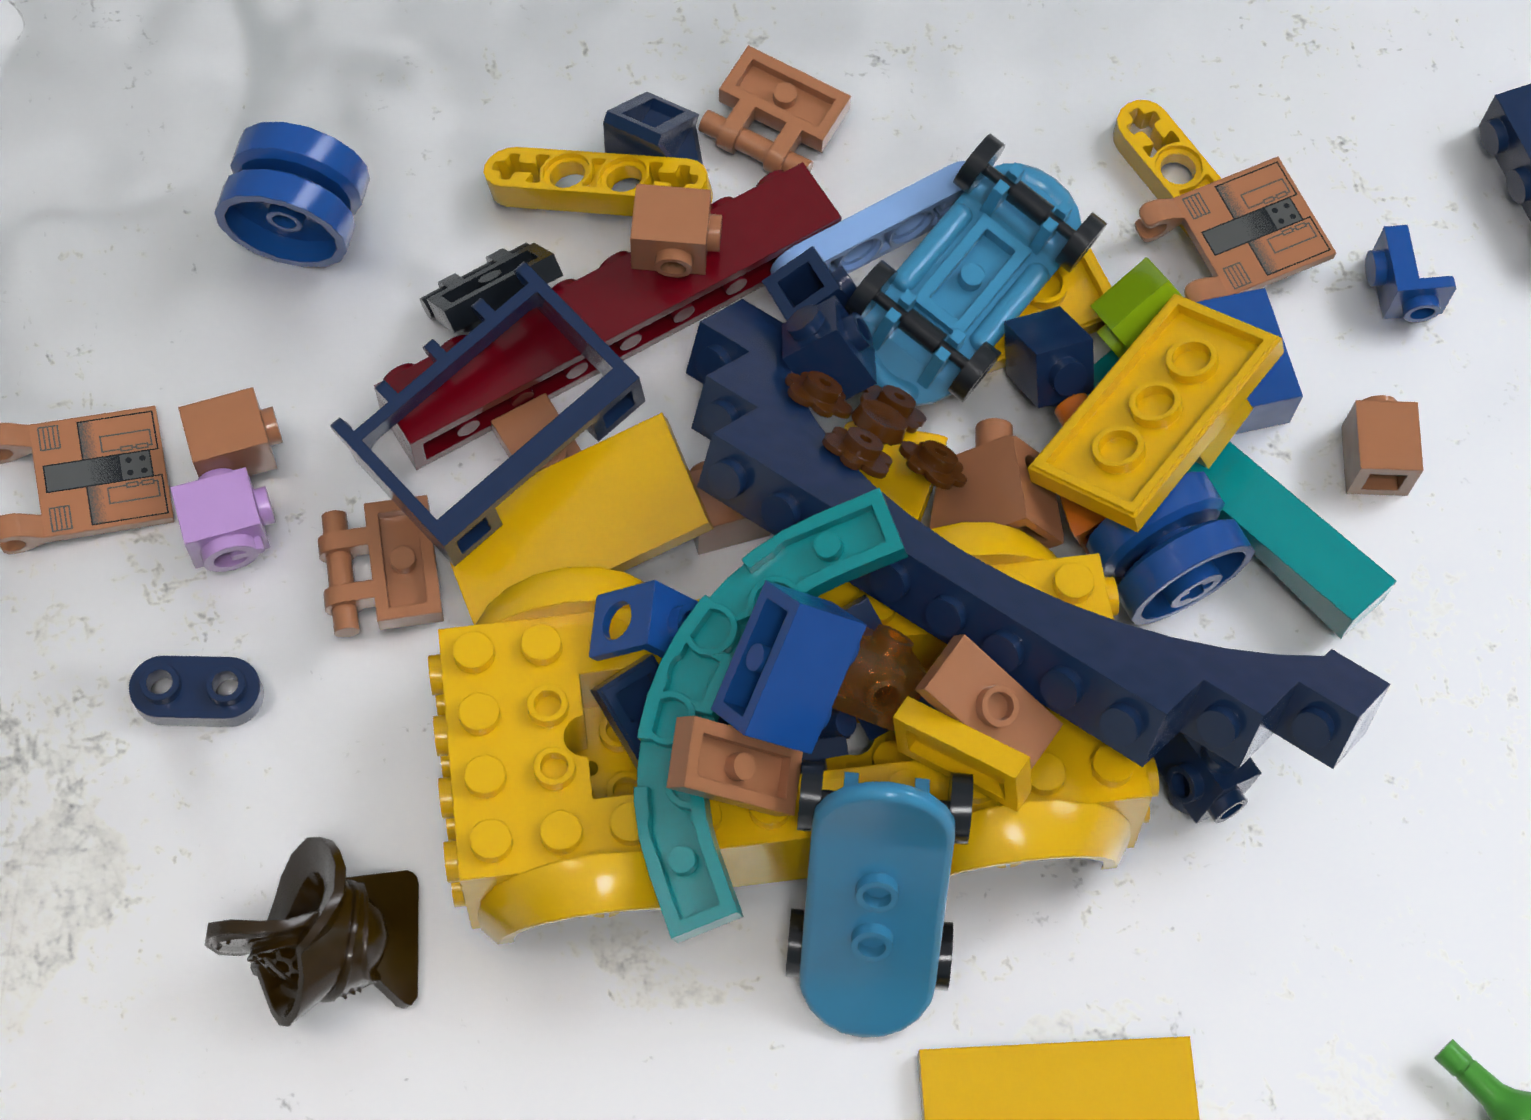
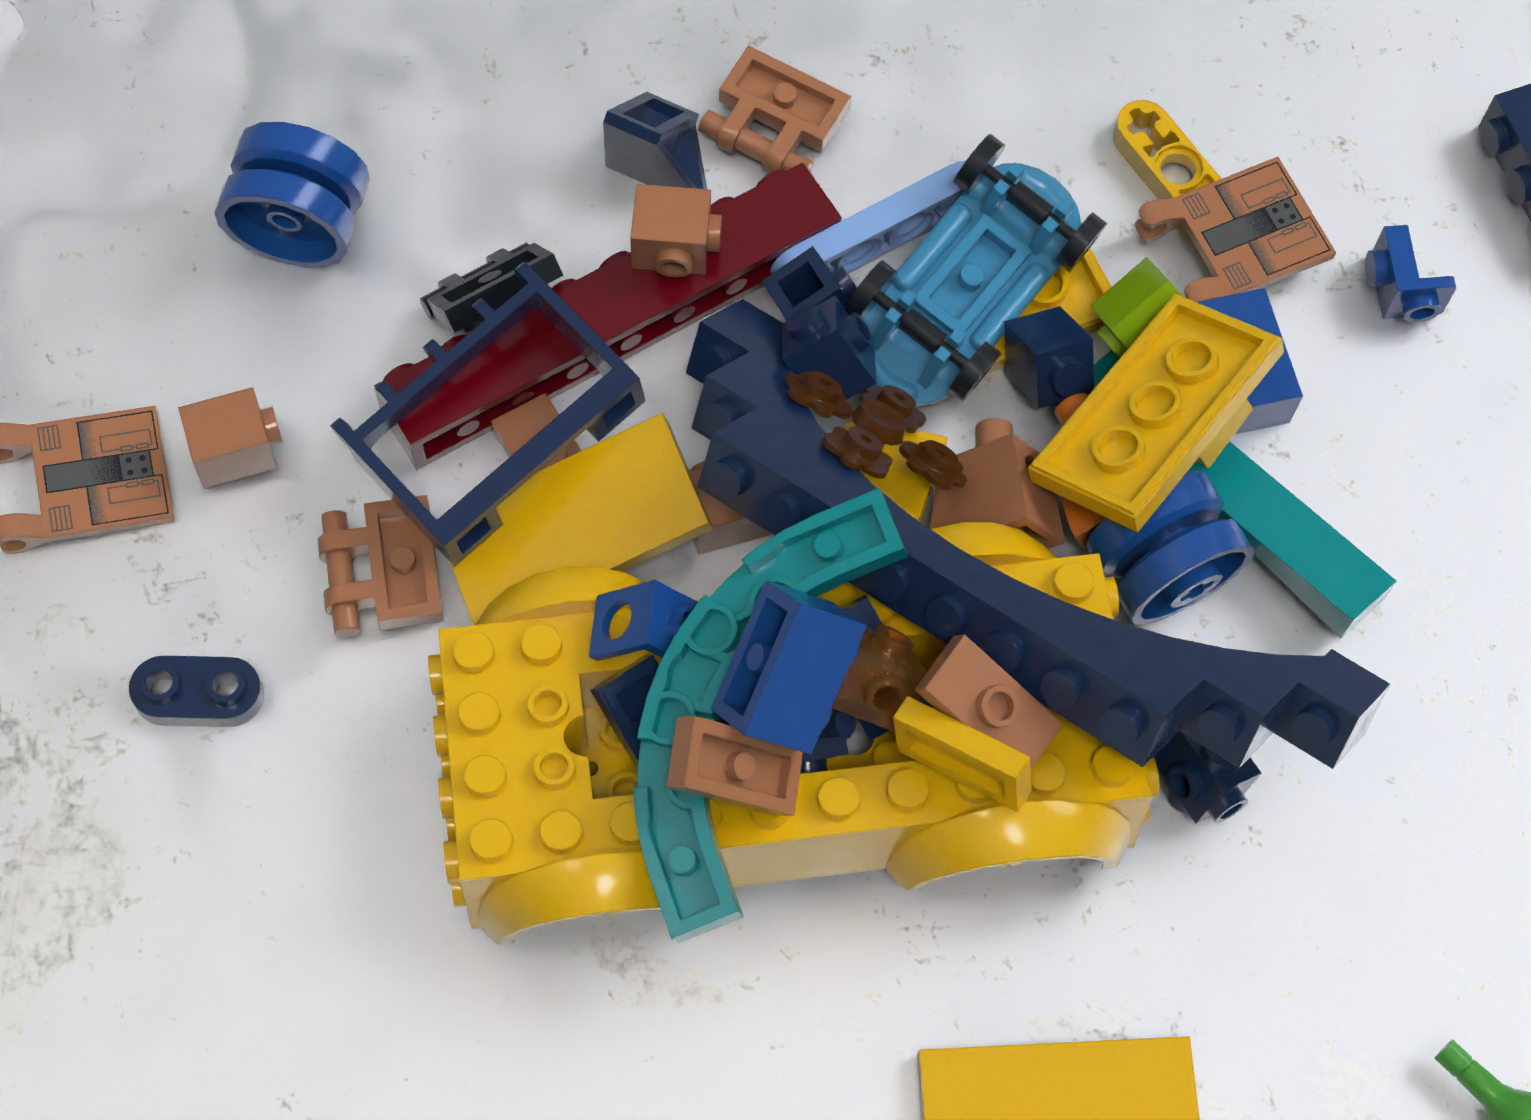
(223, 519): lavender brick -> none
(328, 934): dark brown helmet -> none
(529, 175): yellow beam -> none
(875, 899): dark azure piece -> none
(1382, 447): nougat brick -> none

